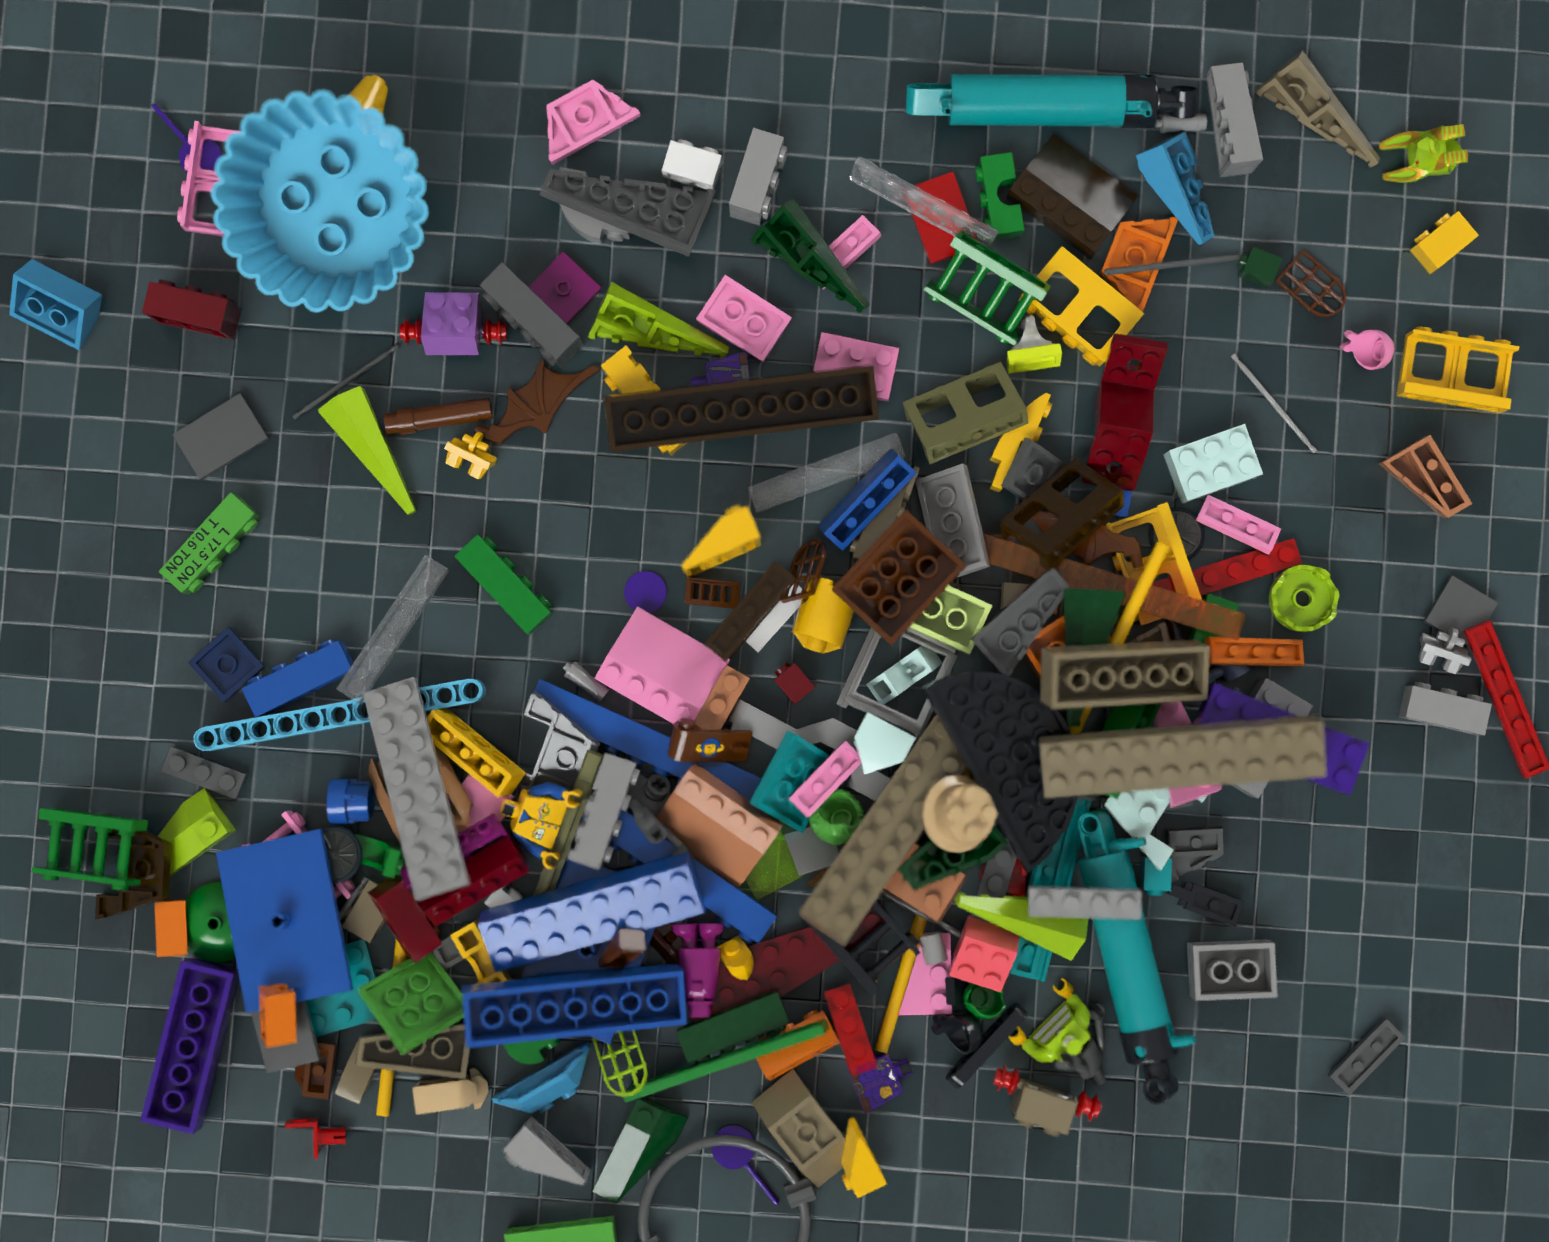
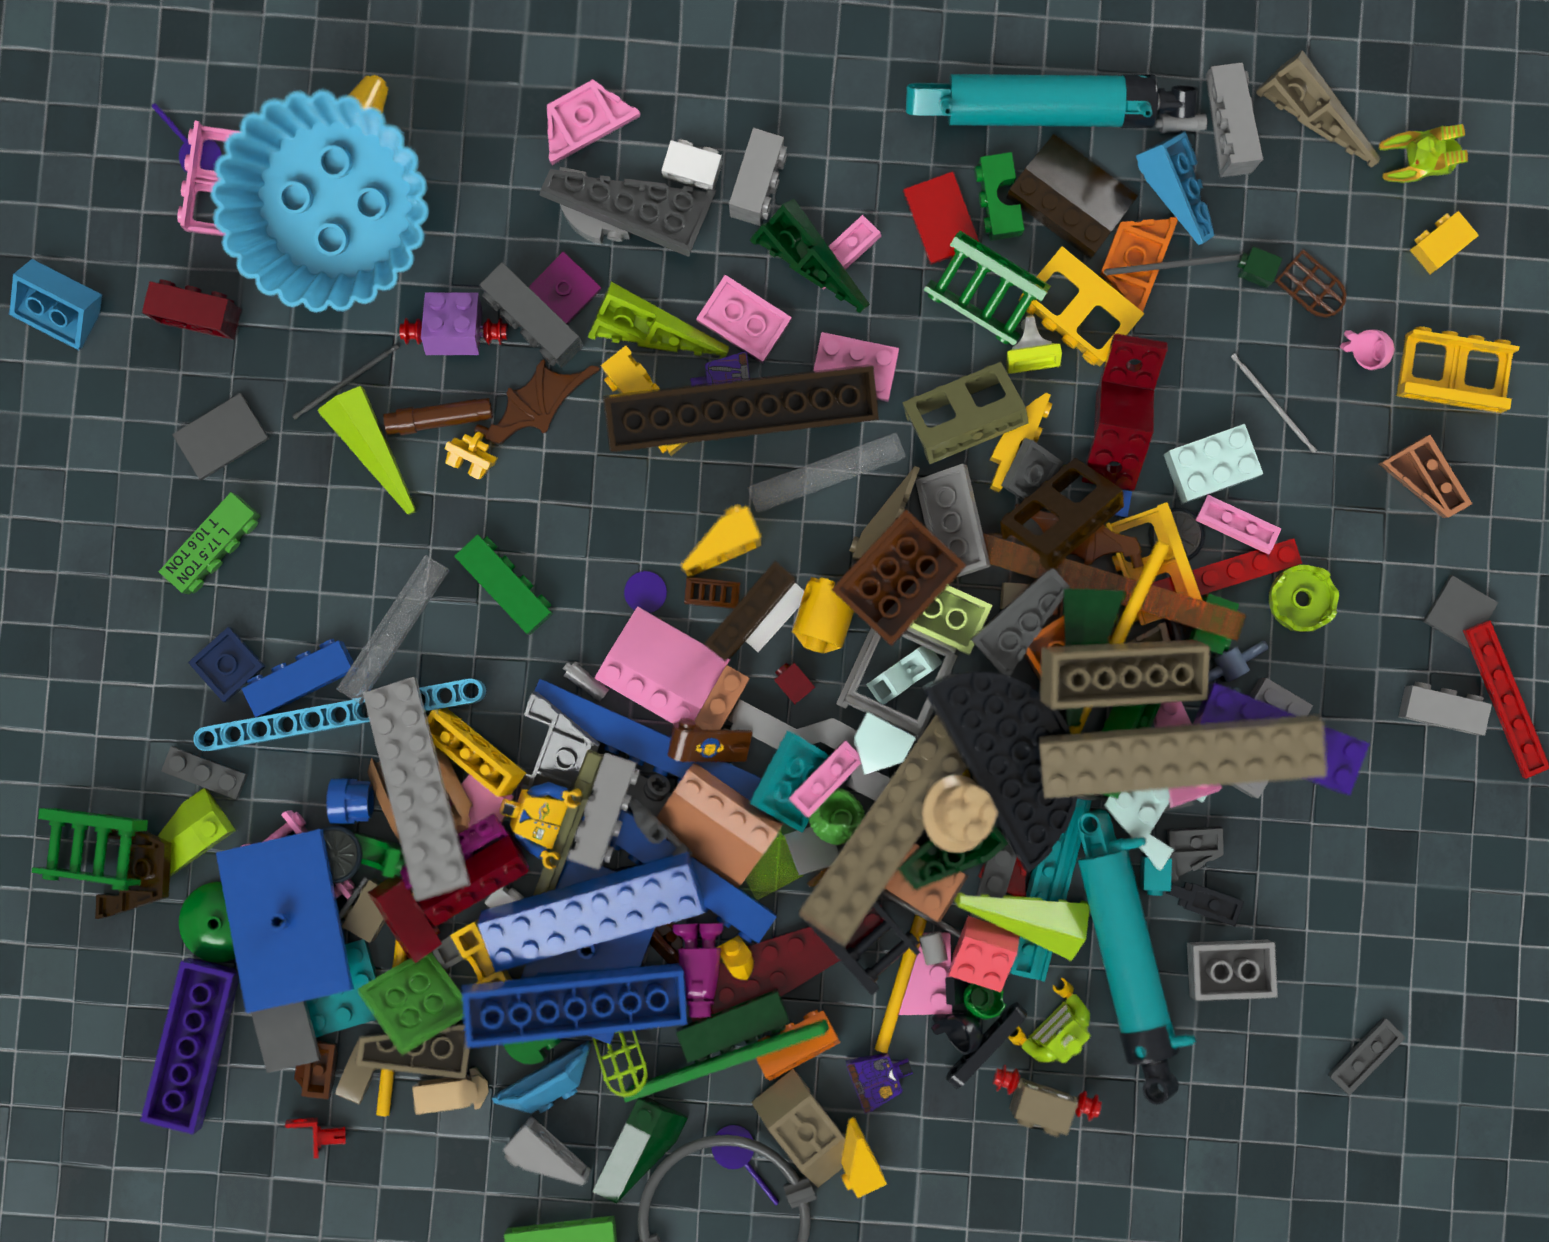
(171, 928): orange hinge -> none
(277, 1015): orange hinge -> none
(623, 949): reddish brown slope -> none
(805, 550): reddish brown window -> none
(850, 1029): red brick -> none
(866, 499): blue brick -> none
(920, 202): clear plate -> none
(1084, 902): light grey brick -> none
(1090, 1057): dark grey piece -> none
(1255, 652): orange tile -> none
(1446, 646): light grey hips -> none

